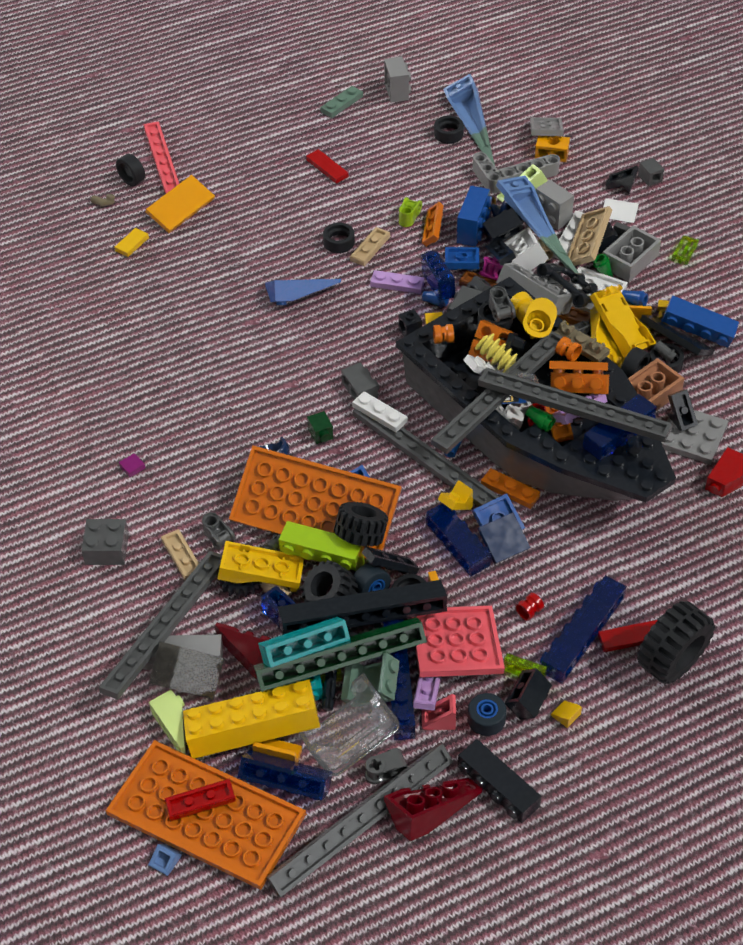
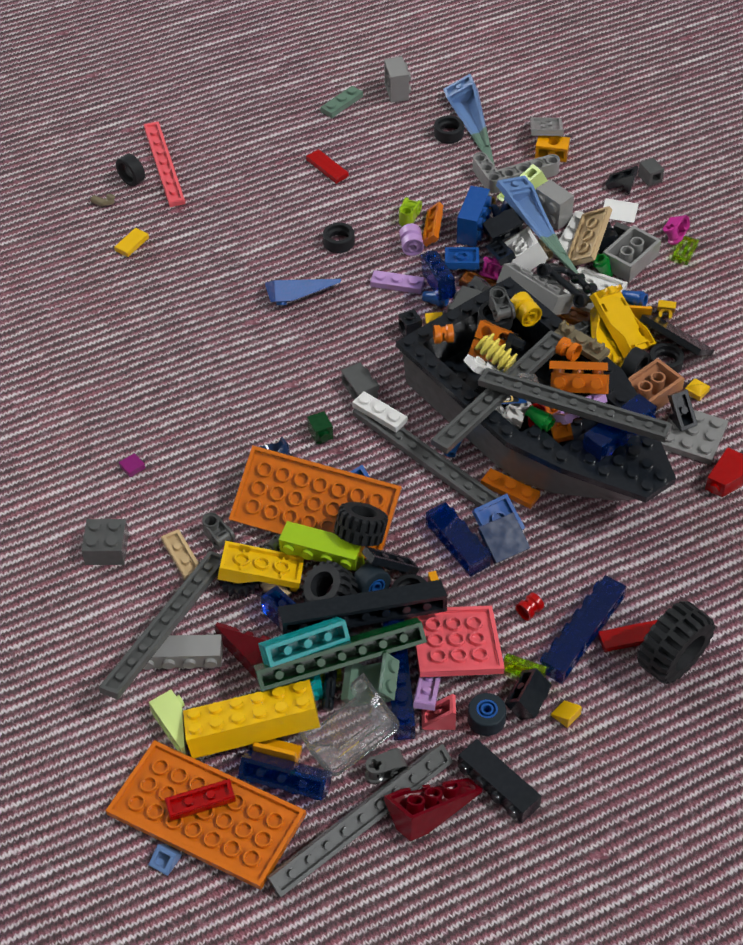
(180, 204): light orange tile -> none
(186, 670): clear smoke slope -> none
(370, 246): tan tile -> none
(411, 239): none -> lavender wheel
(459, 498): yellow slope -> none
(539, 318): yellow piece -> none
(664, 351): dark grey pin -> none
(676, 228): none -> dark pink piece
(697, 389): none -> yellow tile
(700, 321): blue brick -> none

